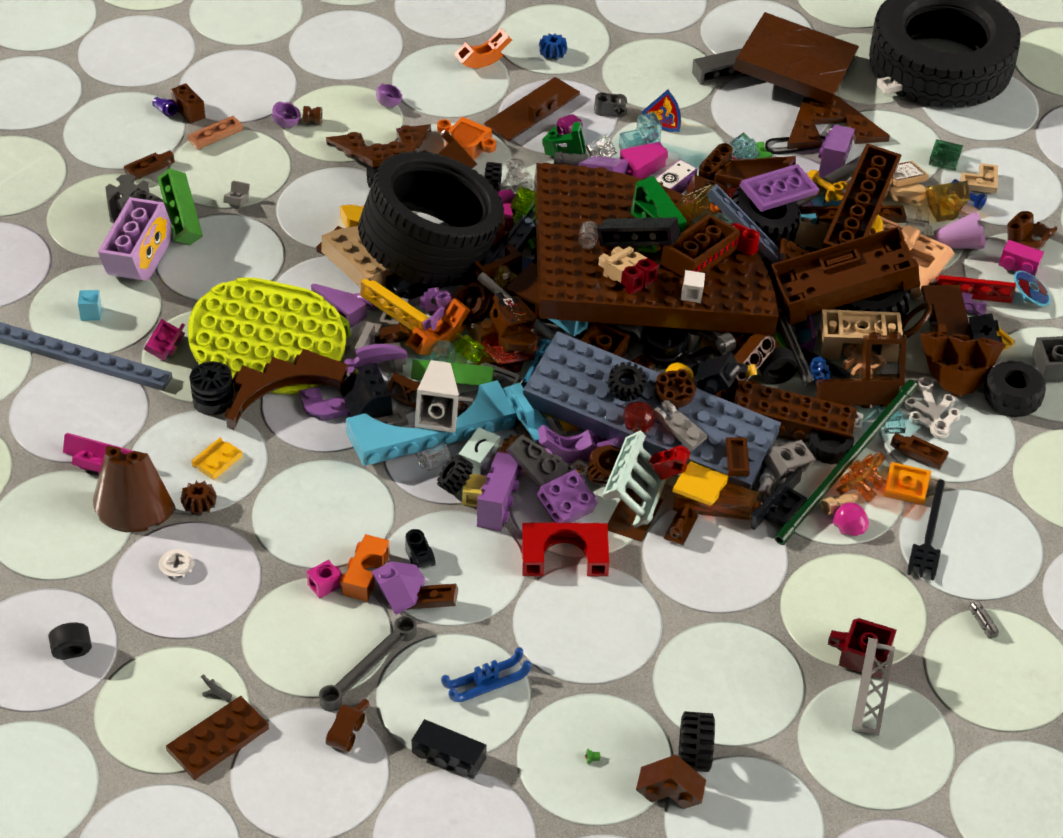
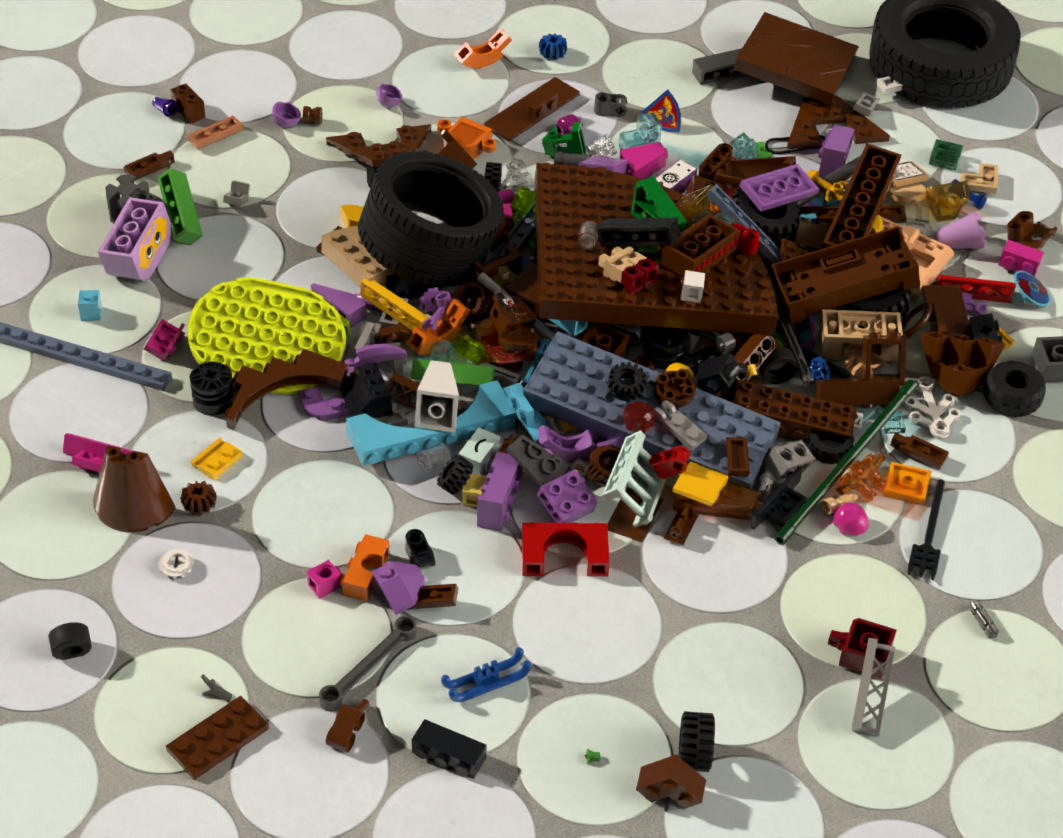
(866, 104): none -> light grey plate

